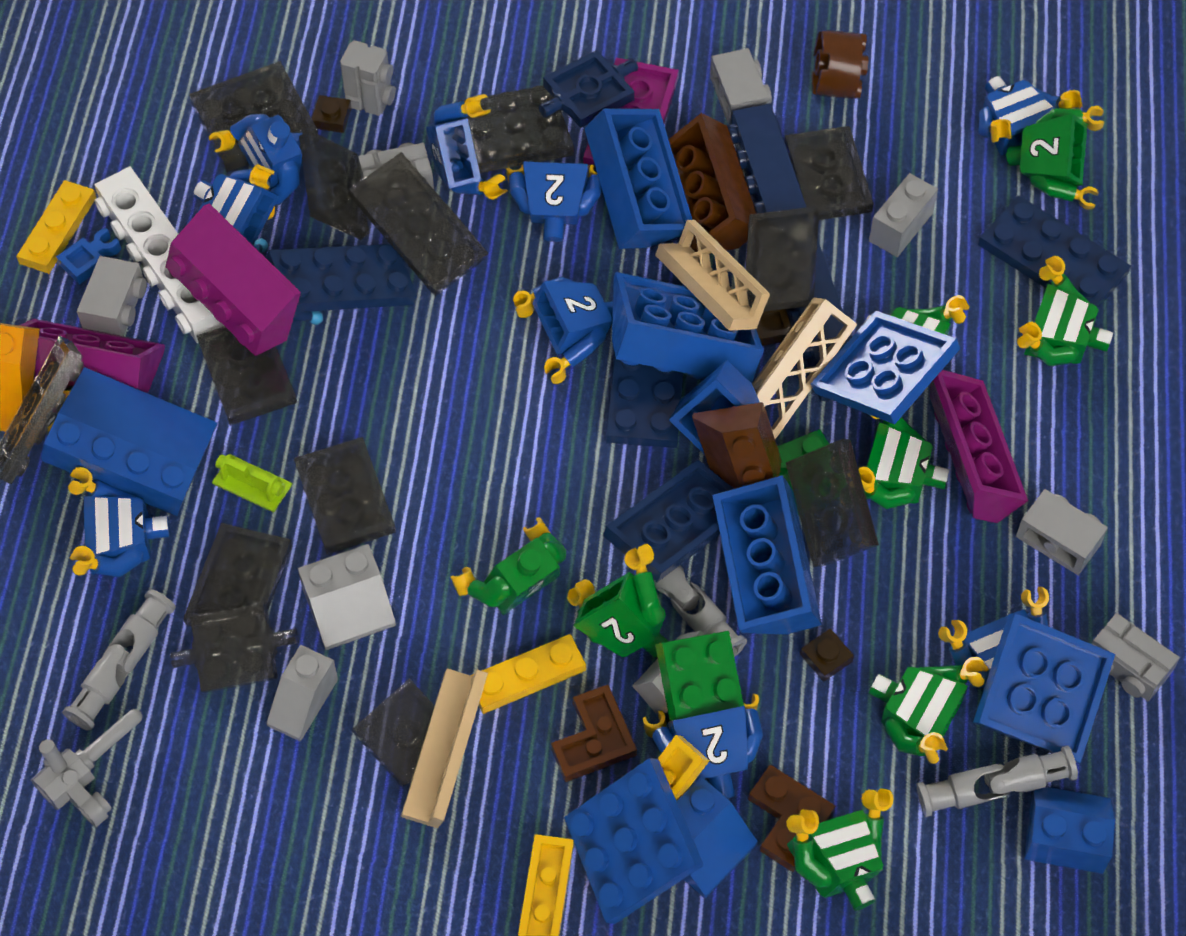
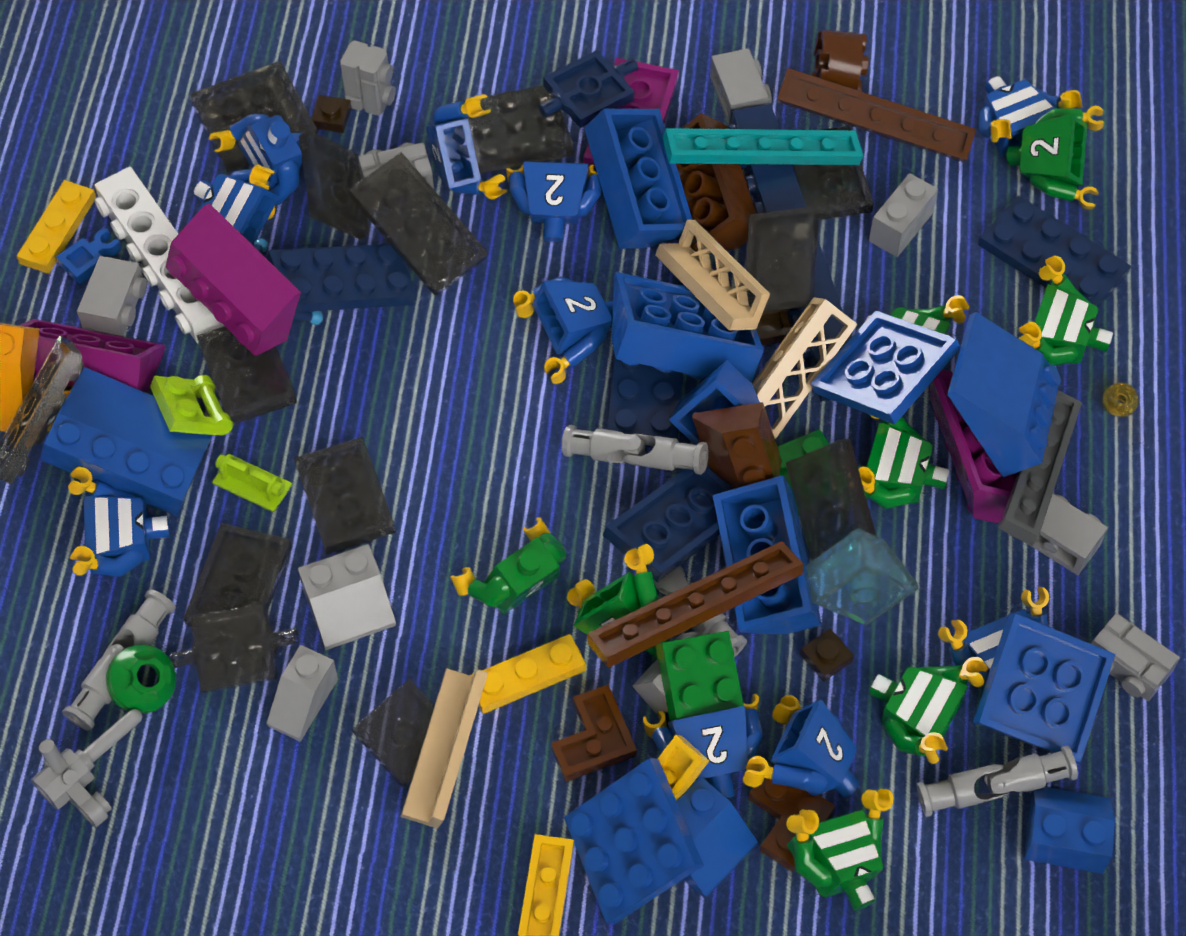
(124, 684): none -> green piece
(181, 409): none -> lime plate
(630, 448): none -> light grey piece
(694, 604): none -> reddish brown plate
(762, 146): none -> teal plate
(810, 754): none -> blue torso
(859, 578): none -> clear light blue slope
(876, 115): none -> reddish brown plate
(1004, 394): none -> blue slope
(1035, 485): none -> dark grey plate
(1121, 392): none -> clear yellow plate

